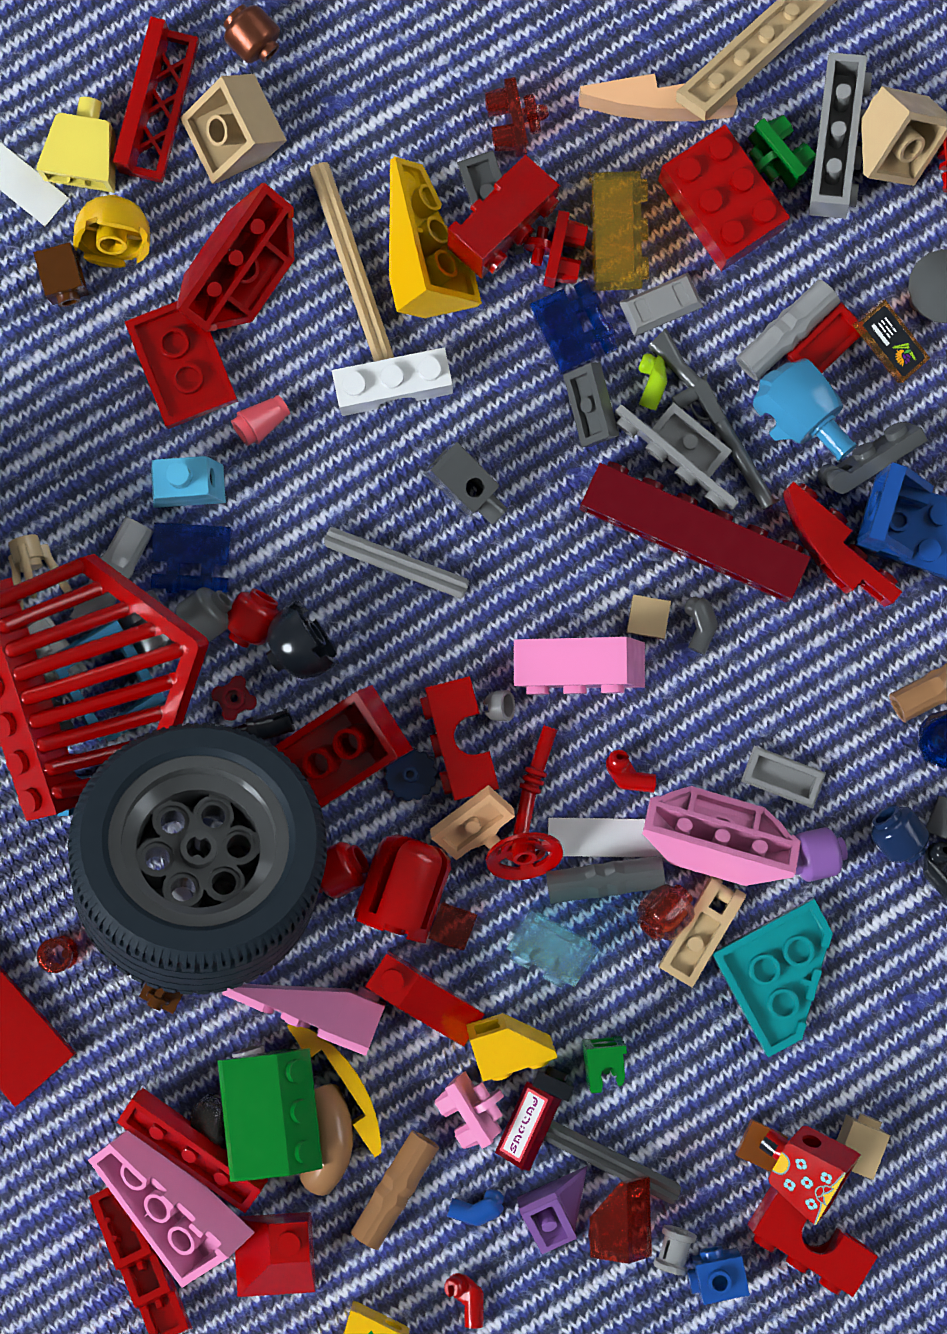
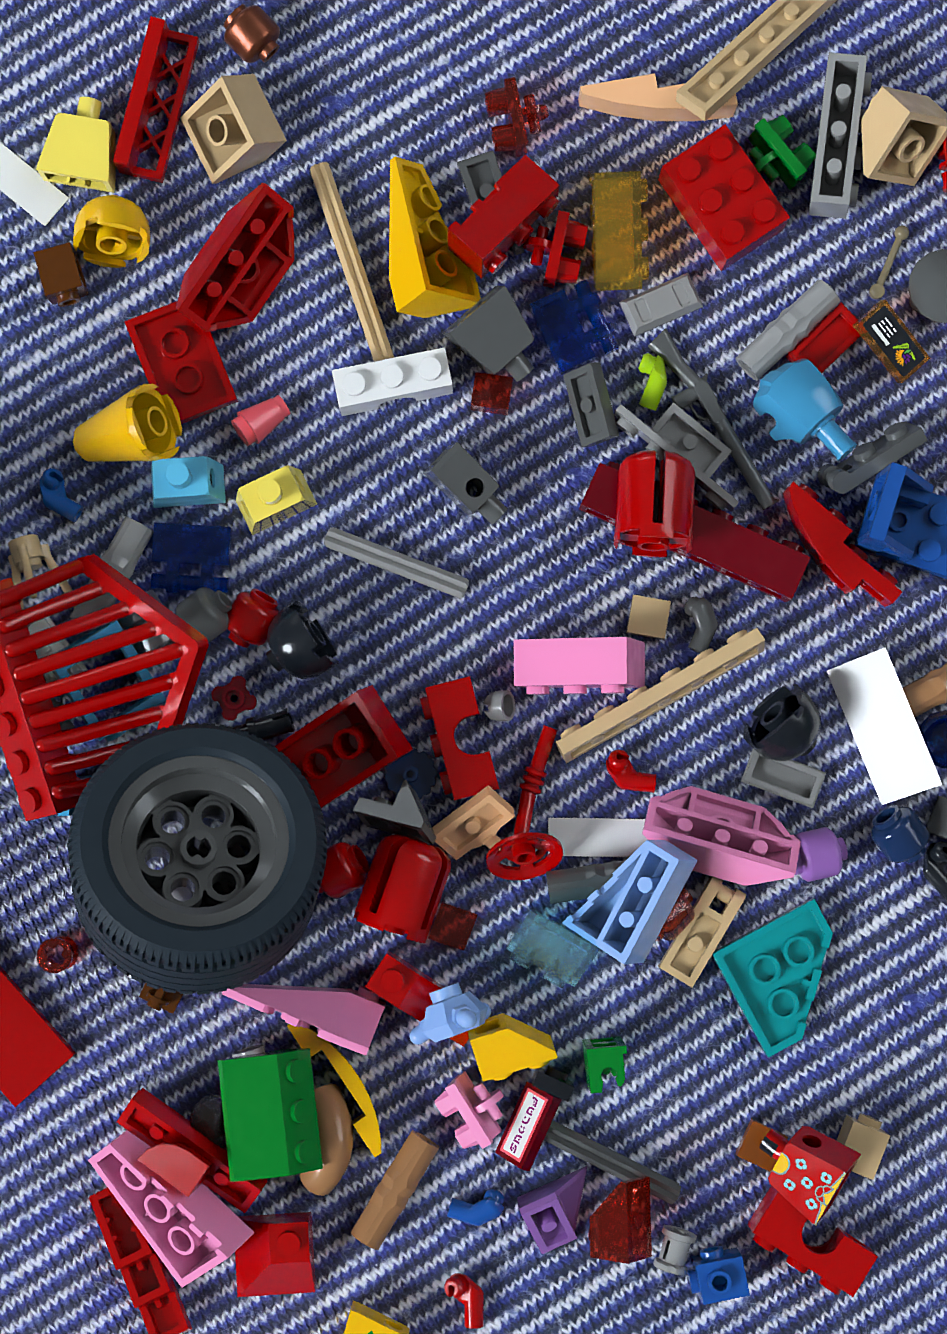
(55, 497): none -> blue arm
(132, 428): none -> yellow cone
(177, 1165): none -> brick
(274, 498): none -> light yellow torso
(402, 817): none -> dark grey slope
(450, 1015): none -> light blue rock
(491, 393): none -> clear red slope
(494, 334): none -> dark grey torso
(635, 902): none -> light blue wedge
(636, 500): none -> red cylinder
(673, 686): none -> tan plate
(785, 725): none -> black cylinder
(878, 290): none -> dark tan hinge
(884, 726): none -> white sticker

